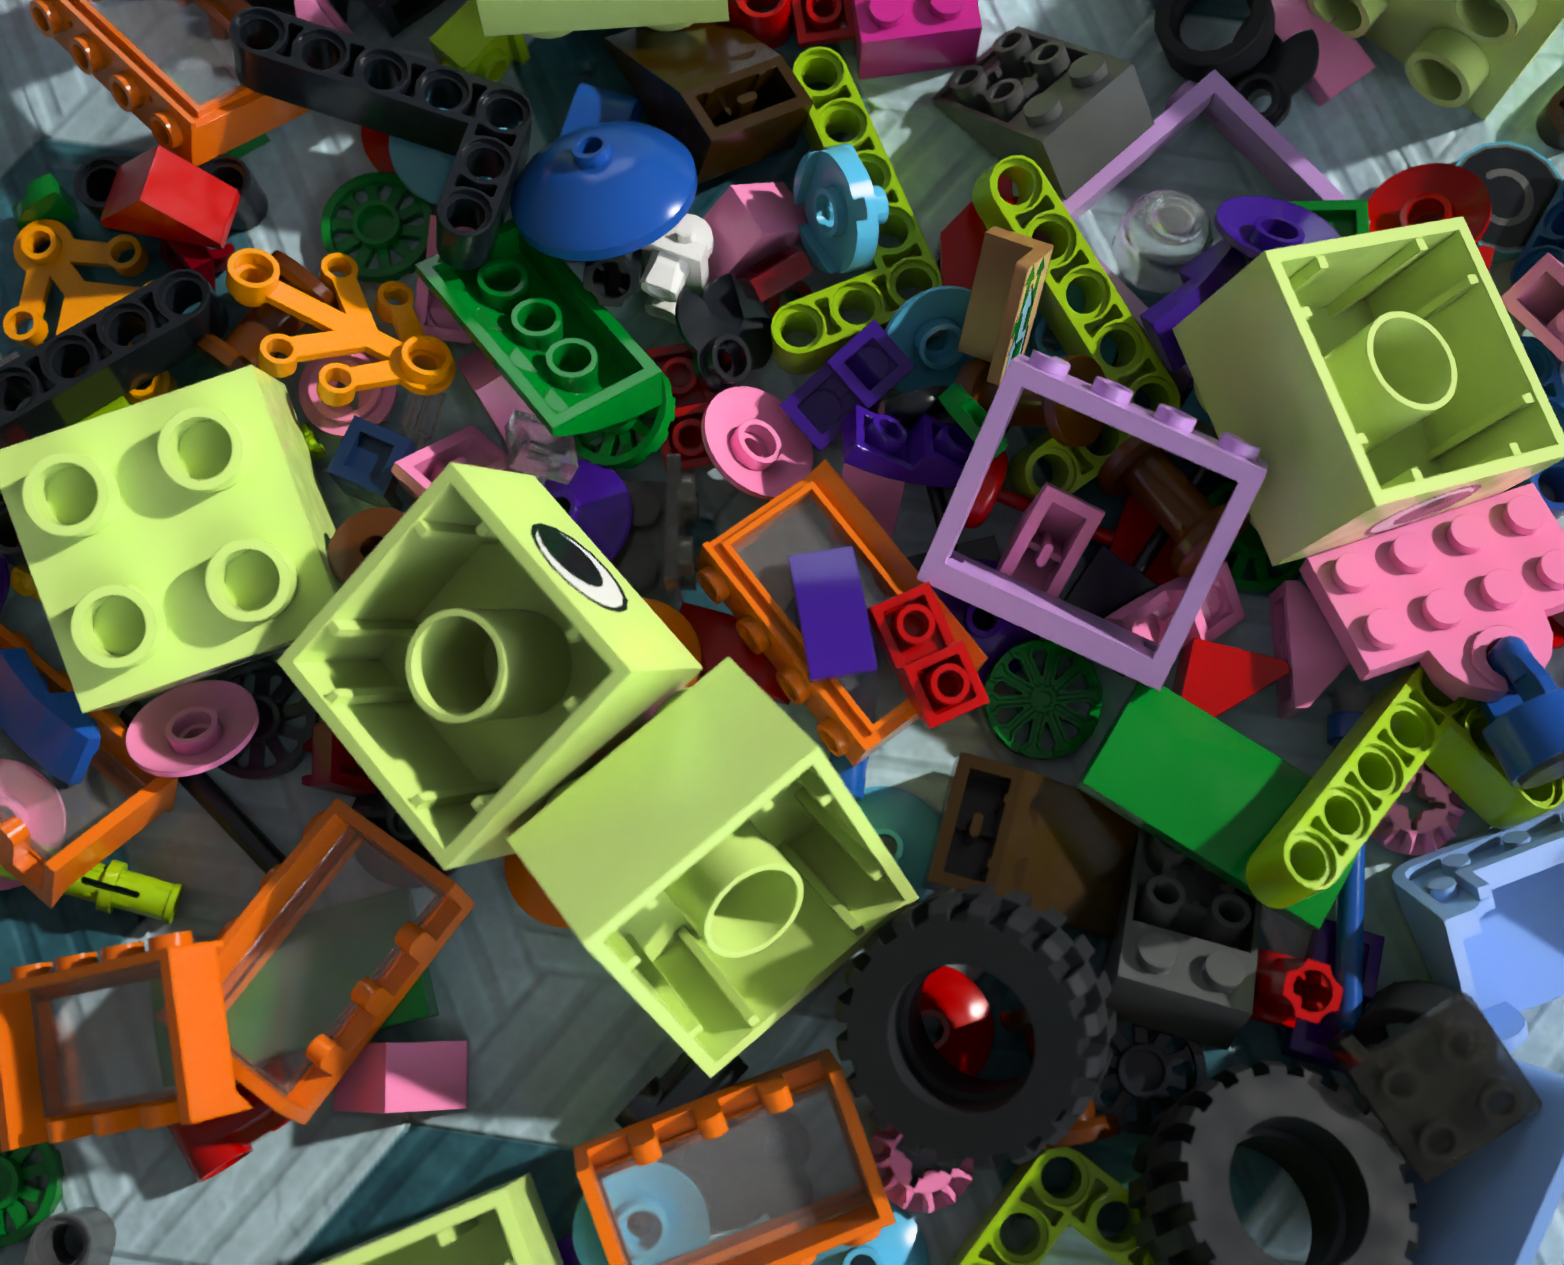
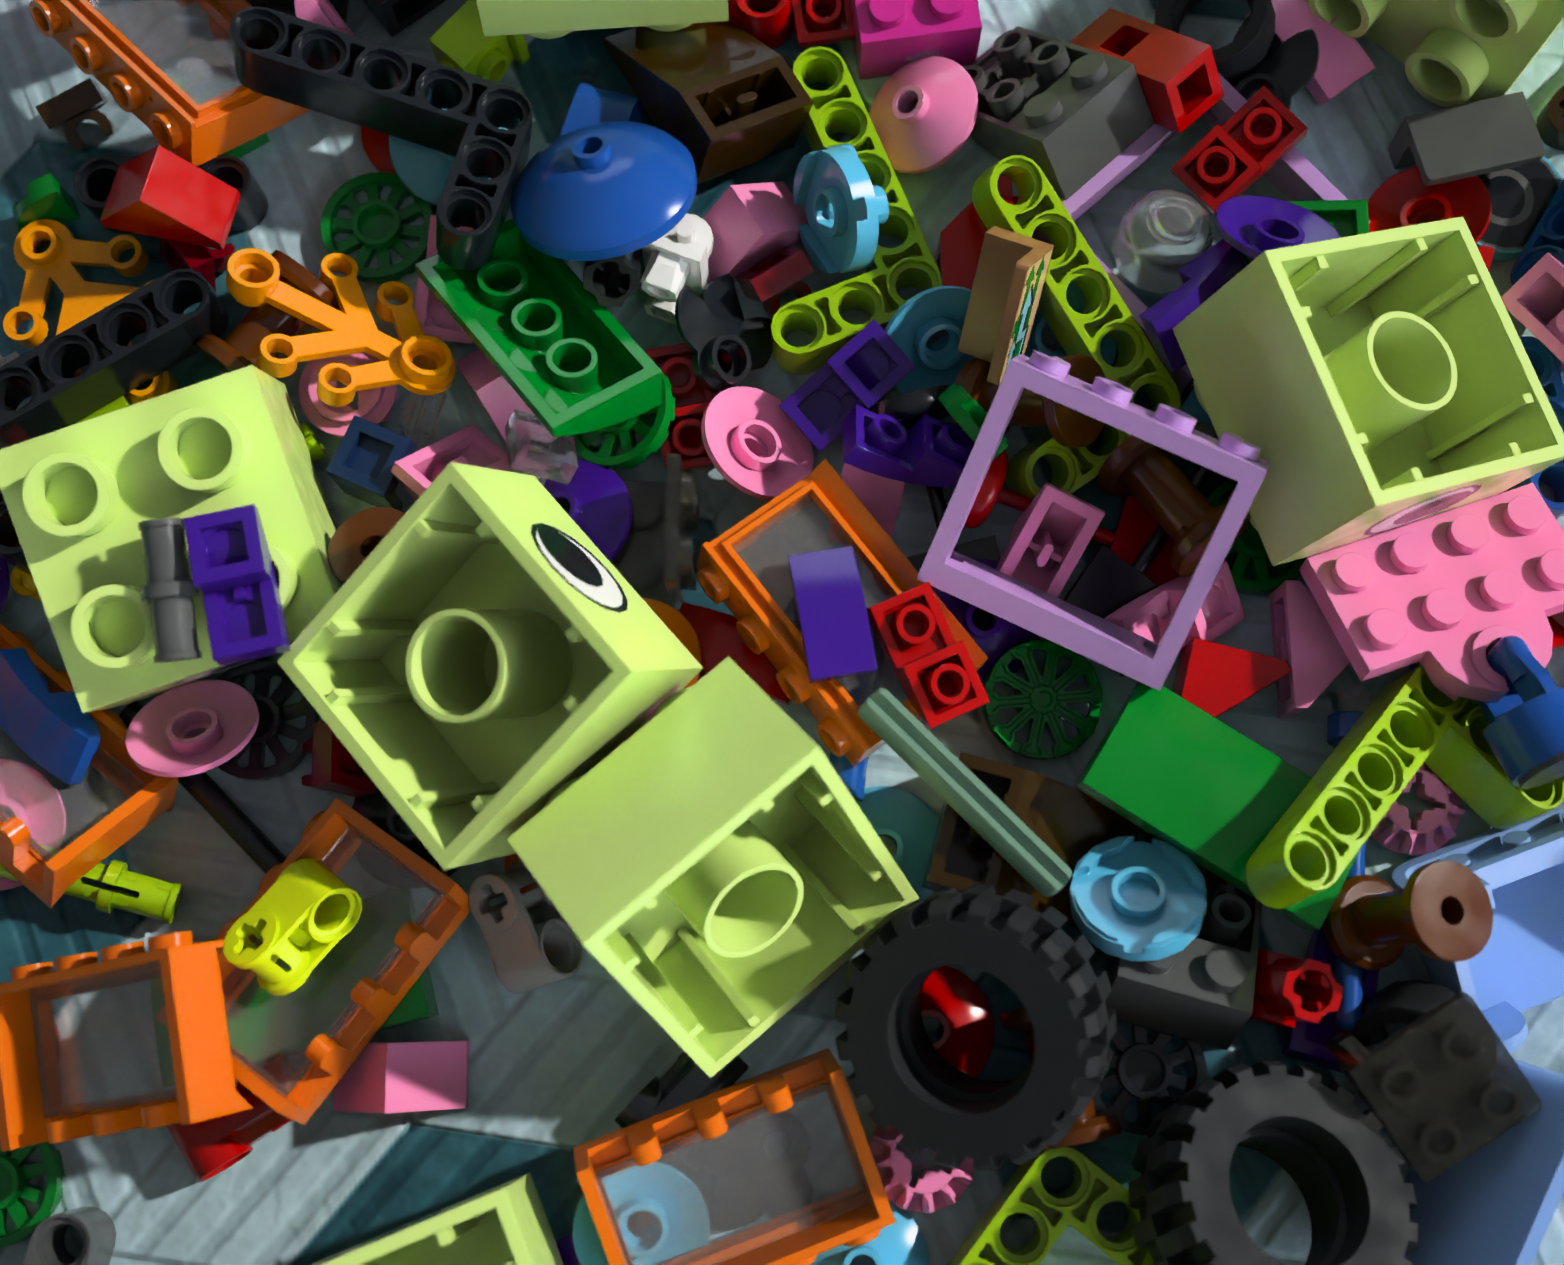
(73, 108): none -> dark brown tile
(169, 590): none -> dark grey pin
(237, 584): none -> dark purple slope
(296, 922): none -> neon yellow piece
(524, 933): none -> light grey piece
(937, 125): none -> bright pink dish
(964, 792): none -> sand green axle
(1138, 898): none -> medium azure tile
(1172, 68): none -> red brick
(1239, 150): none -> red slope
(1438, 910): none -> reddish brown piece
(1468, 139): none -> dark grey panel

